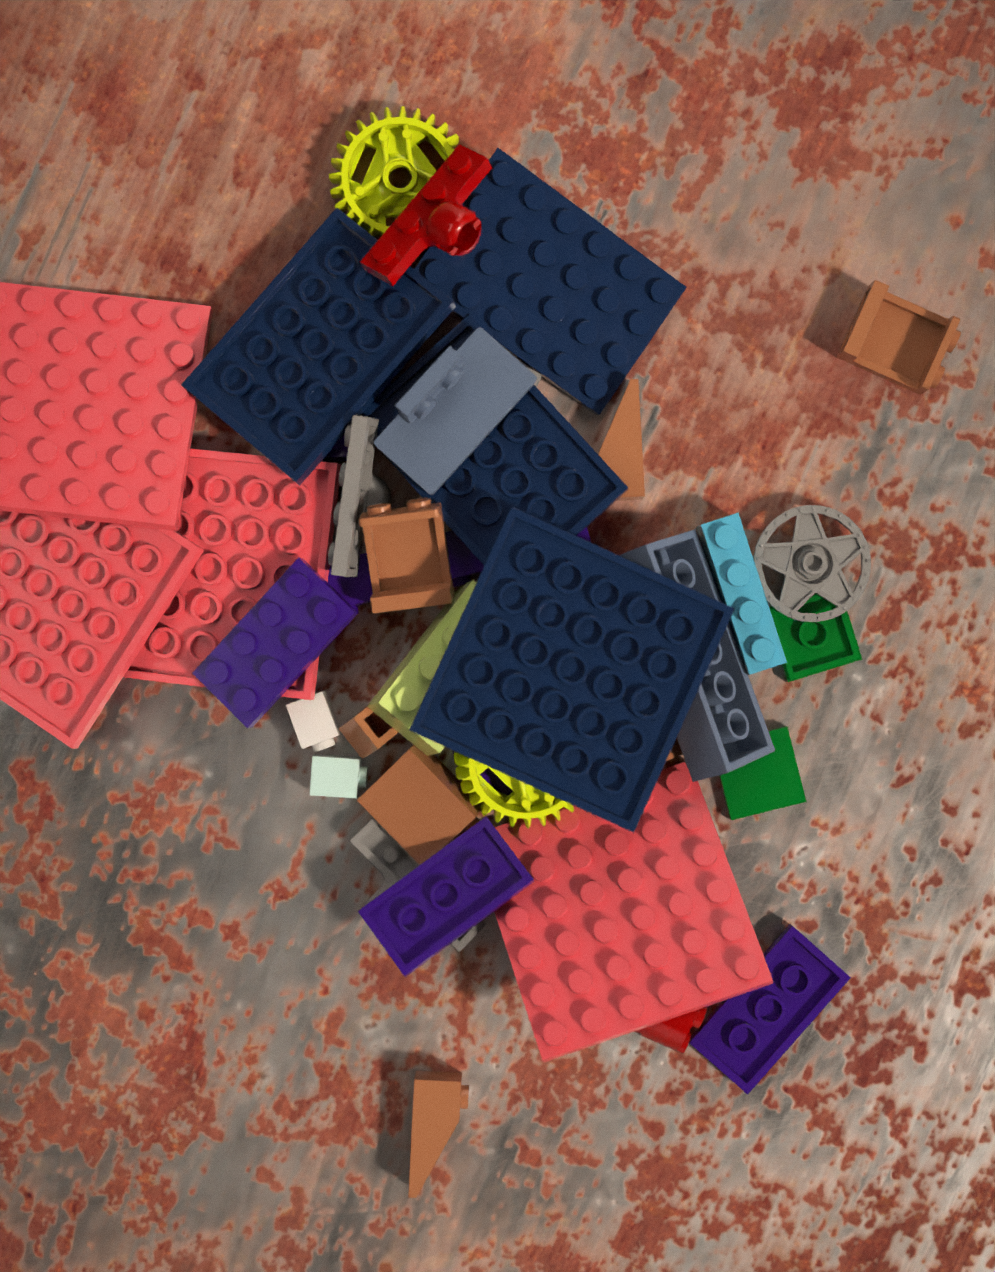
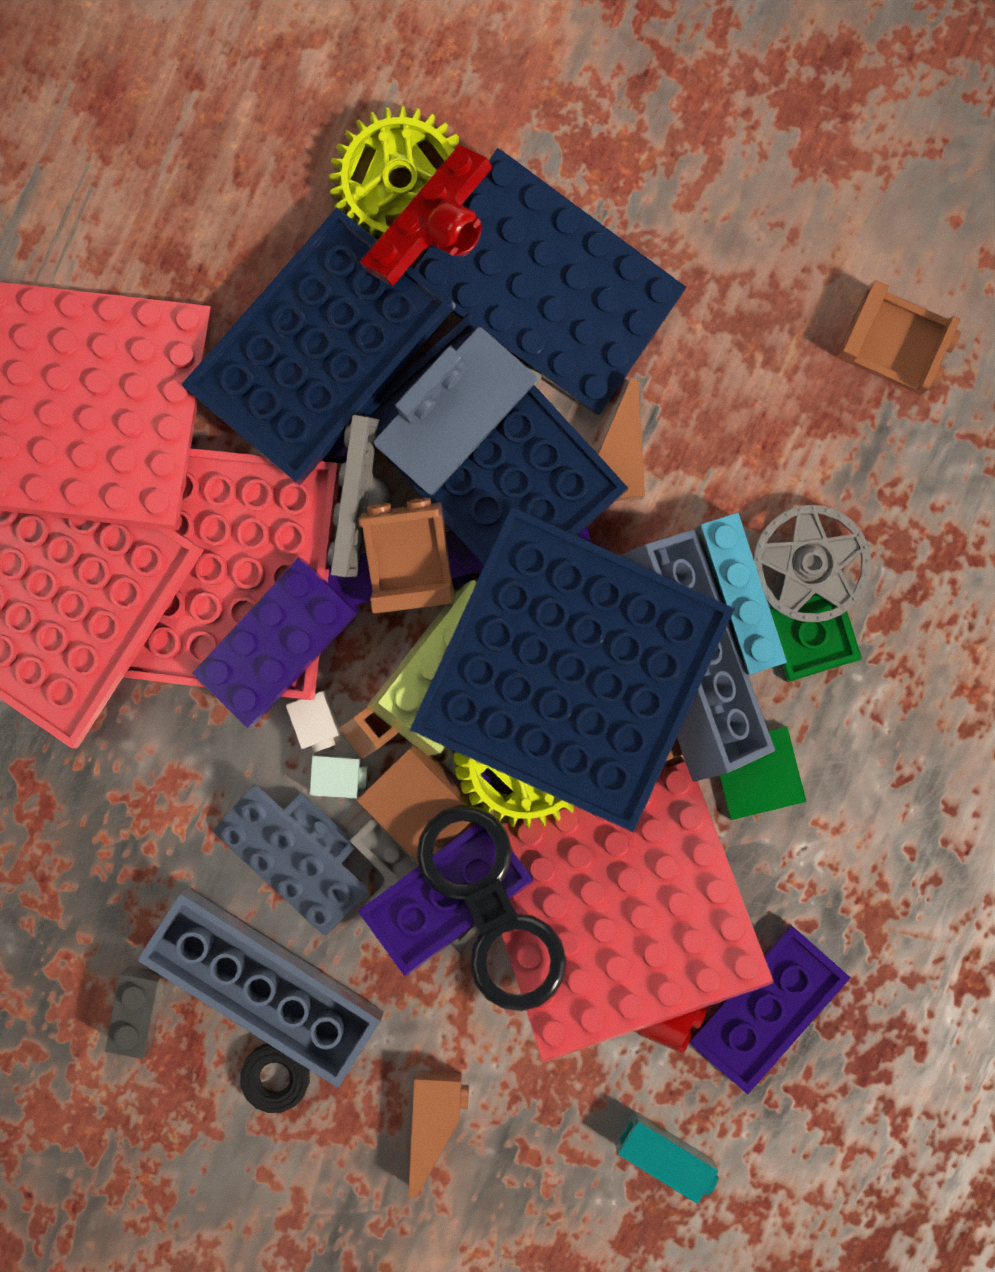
(135, 1012): none -> dark grey brick
(261, 986): none -> sand blue brick
(265, 1099): none -> black tyre
(295, 854): none -> sand blue bracket
(491, 908): none -> black bar
(667, 1158): none -> teal brick

